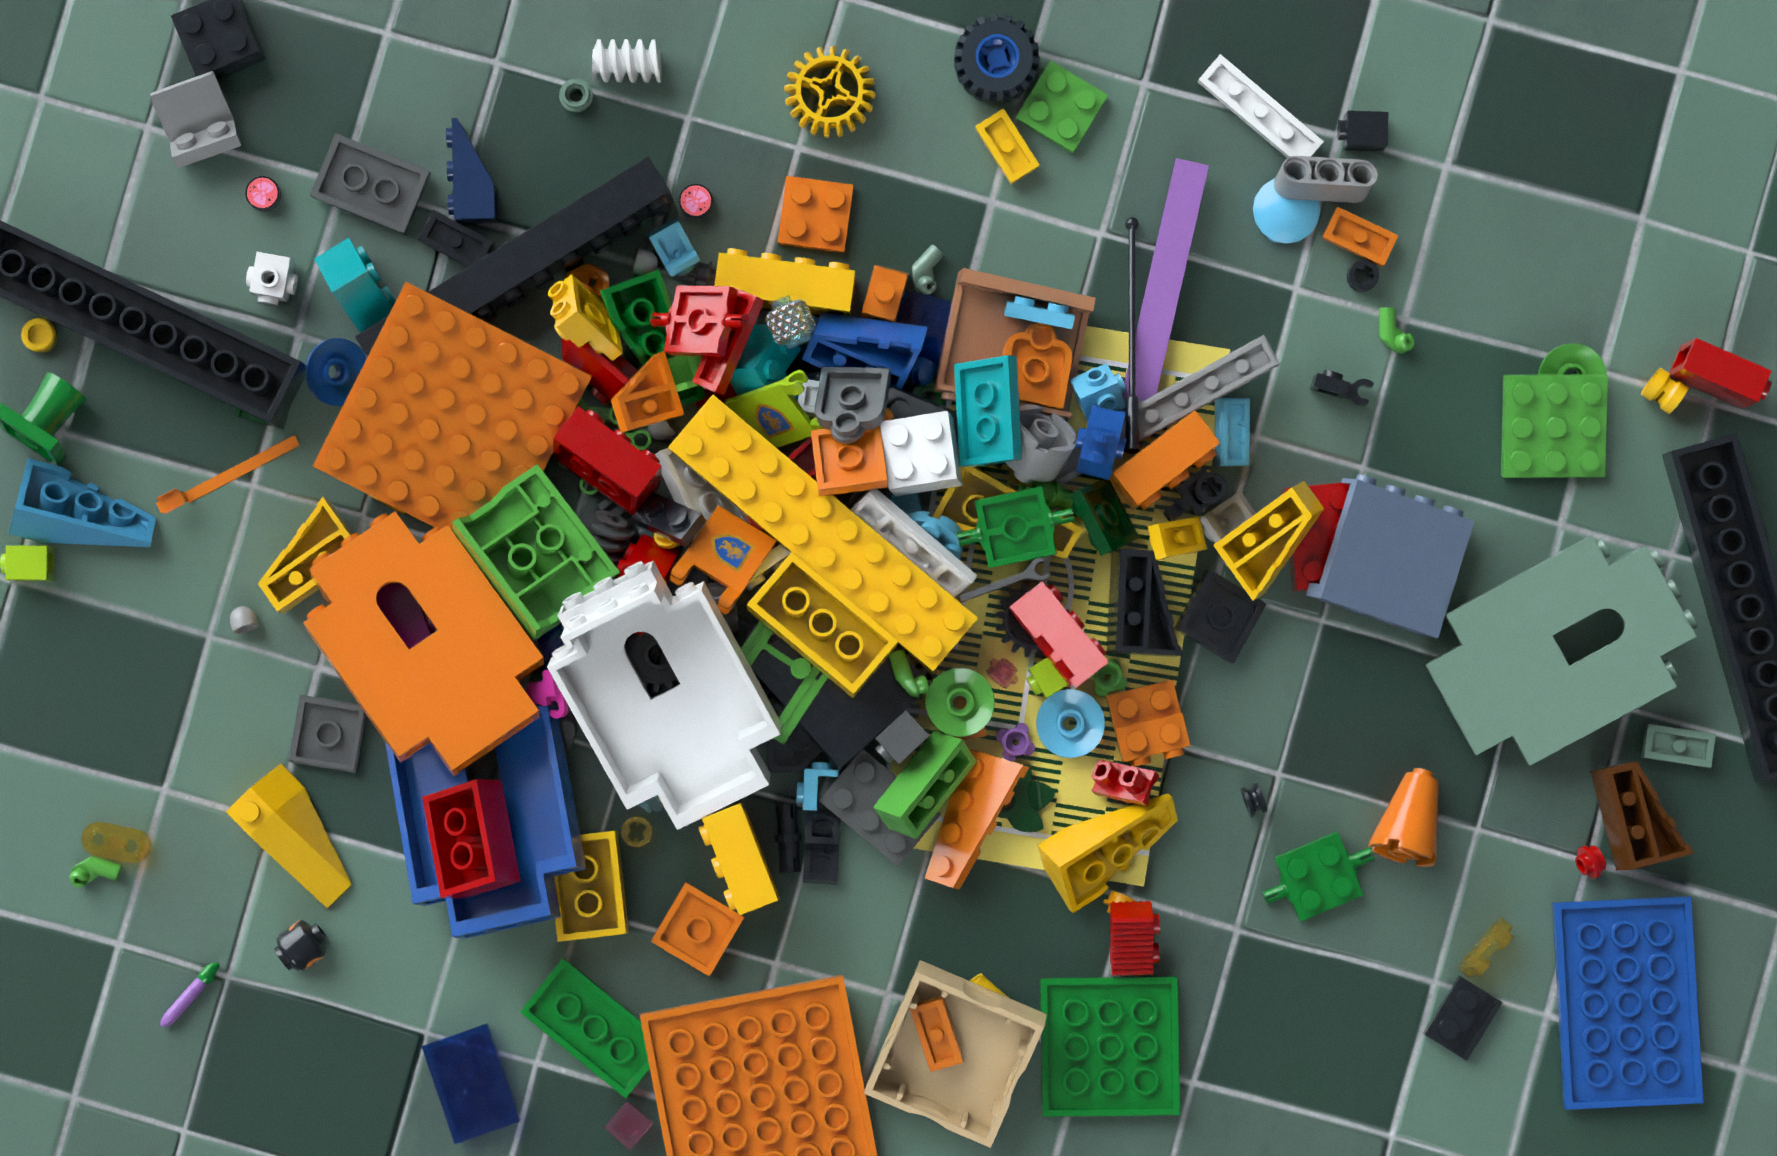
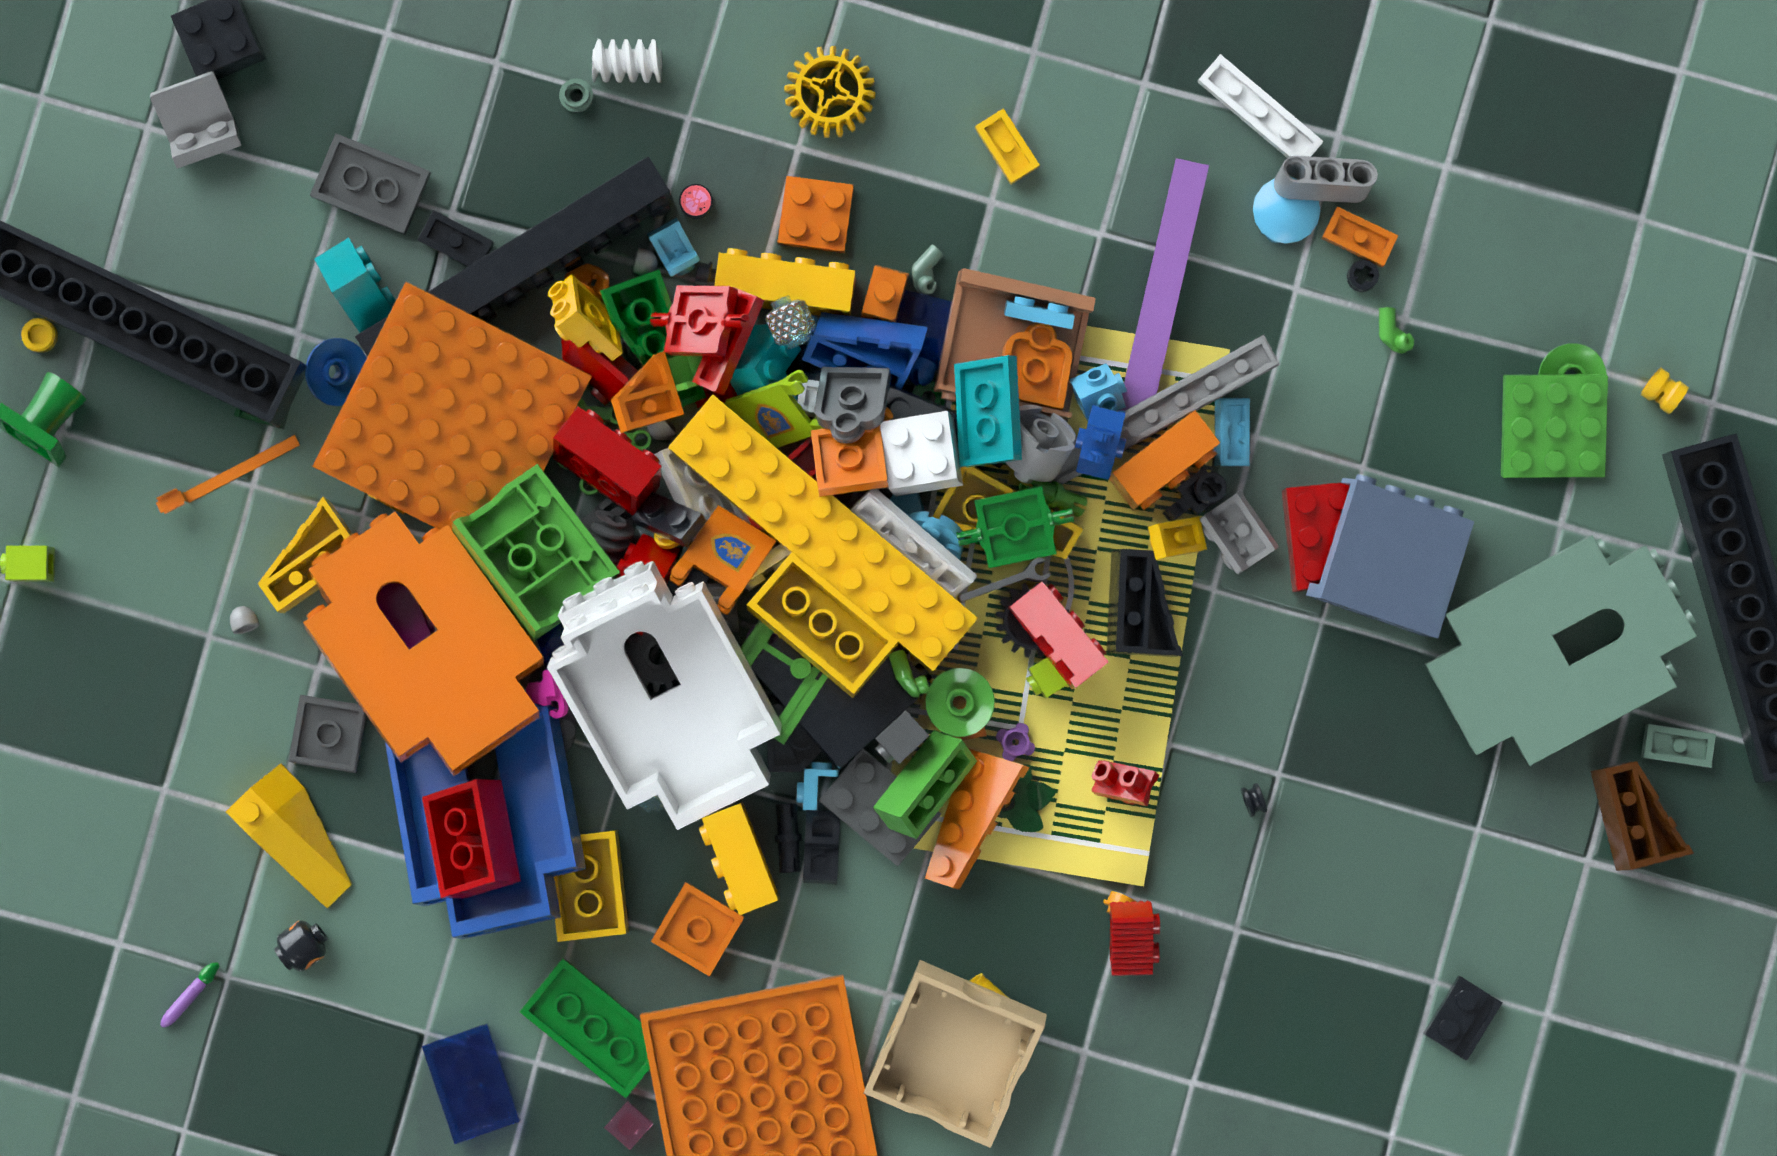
(66, 511): dark azure wedge -> none
(91, 869): bright green arm -> none
(115, 842): clear yellow plate -> none
(263, 193): tile -> none
(264, 269): white brick -> none
(473, 190): dark blue slope -> none
(648, 832): clear yellow bush -> none
(937, 1034): orange plate -> none
(996, 59): black wheel -> none
(1002, 672): clear pink plate -> none
(1061, 107): bright green plate -> none
(1088, 729): medium azure dish -> none
(1091, 852): yellow wedge -> none
(1103, 516): dark green plate -> none
(1110, 1046): green piece -> none
(1116, 680): bright green plate -> none
(1132, 401): black piece -> none
(1148, 723): orange plate -> none
(1219, 616): black plate -> none
(1268, 539): yellow wedge -> none
(1318, 876): green plate -> none
(1333, 385): black plate -> none
(1364, 130): black brick -> none
(1410, 821): orange cone -> none
(1496, 937): clear yellow plate -> none
(1590, 861): red plate -> none
(1627, 1002): blue plate -> none
(1720, 373): red brick -> none

